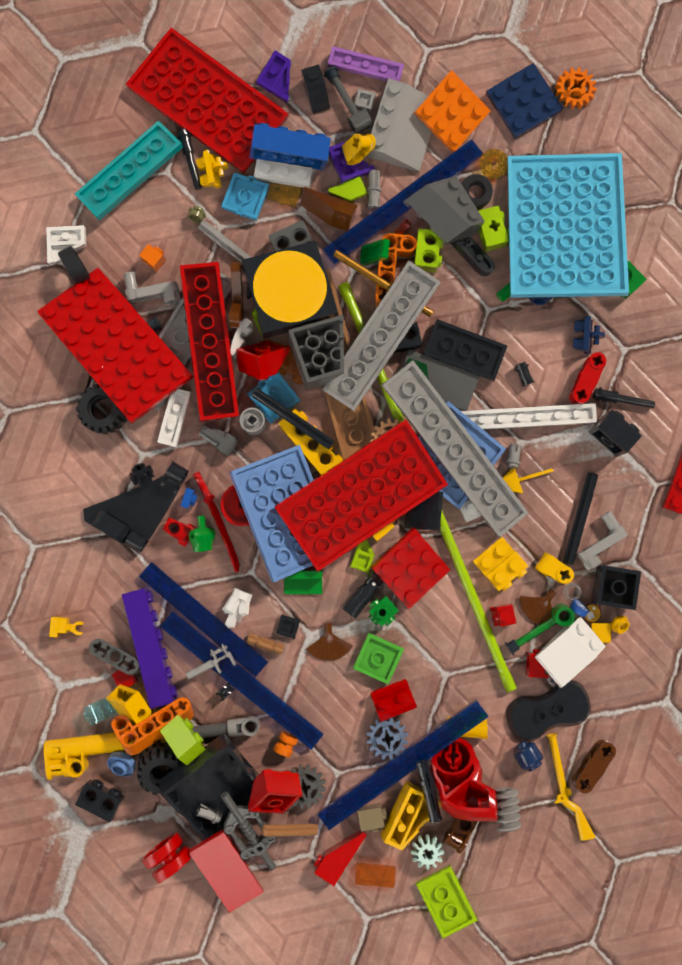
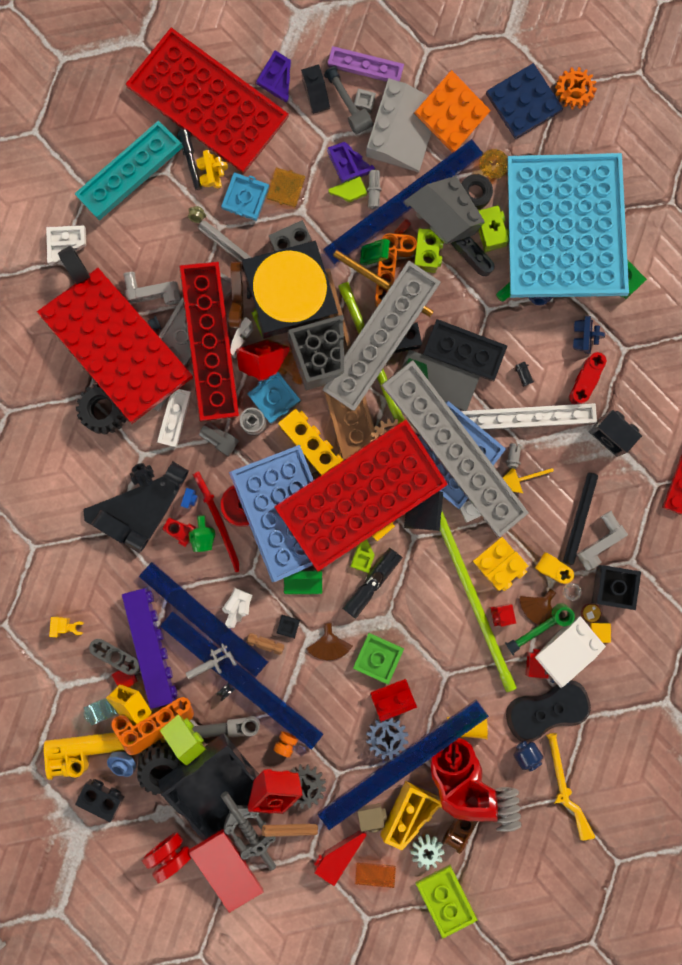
(153, 257): orange plate -> none
(209, 813): light grey pin -> none
(283, 173): white plate -> none
(289, 146): blue brick -> none
(292, 418): black axle -> none
(329, 208): reddish brown slope -> none
(358, 147): yellow piece -> none
(390, 611): green brick -> none
(410, 568): red plate -> none
(426, 782): black pin -> none
(579, 608): blue tile -> none
(593, 766): reddish brown piece -> none
(614, 397): black pin -> none
(620, 624): yellow plate -> none

